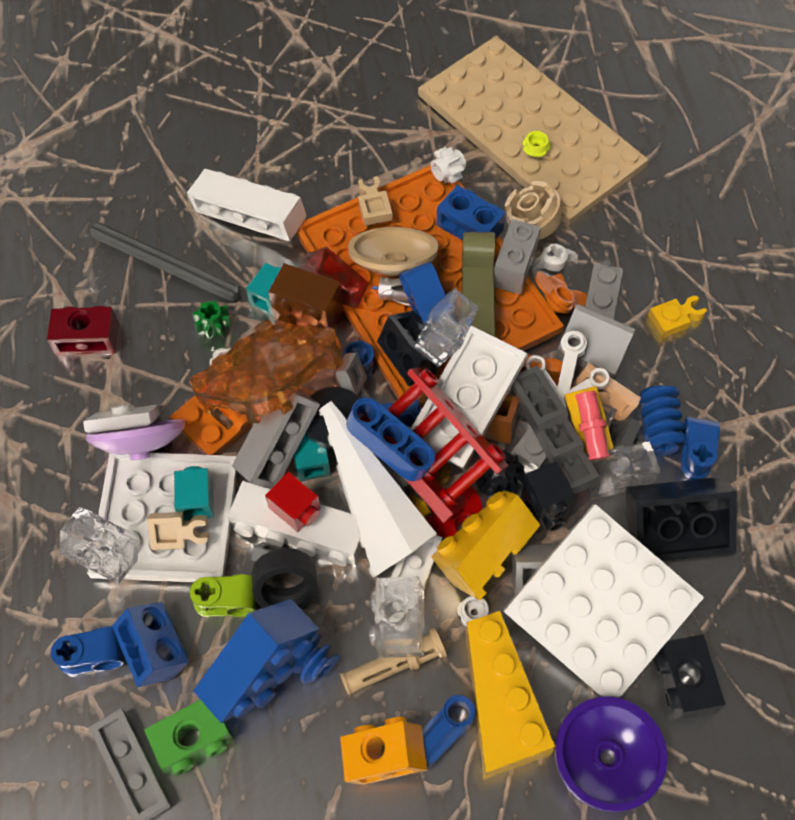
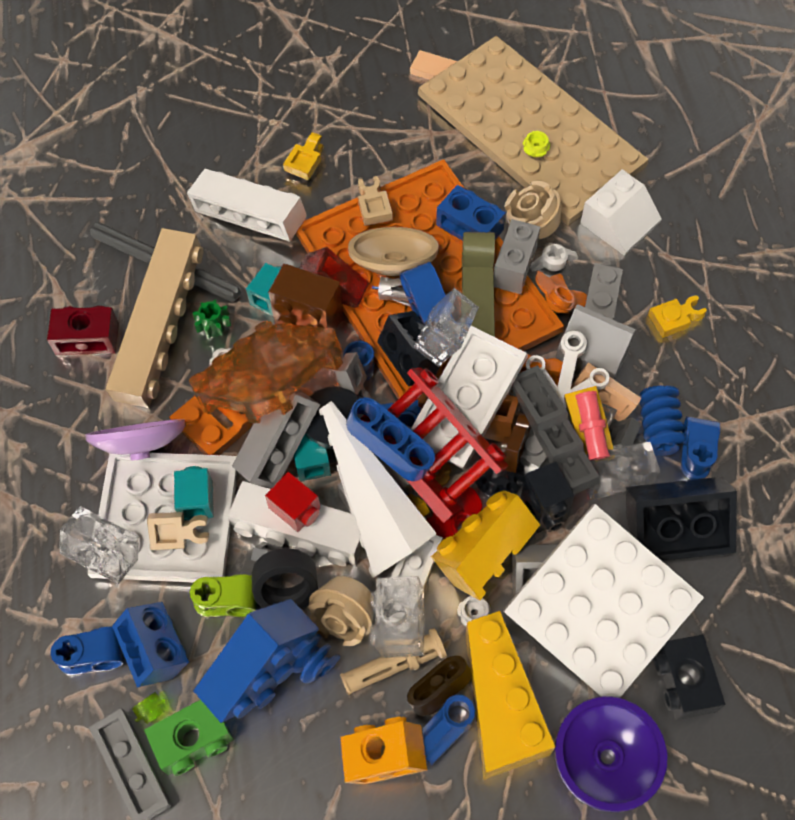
(121, 418): white plate -> none
(149, 708): none -> clear neon green plate
(155, 318): none -> tan brick
(306, 158): none -> yellow plate
(342, 610): none -> tan cone
(429, 65): none -> light nougat tile
(438, 685): none -> dark brown plate
(448, 165): white gear -> none
(515, 445): none -> reddish brown plate
(621, 212): none -> white slope

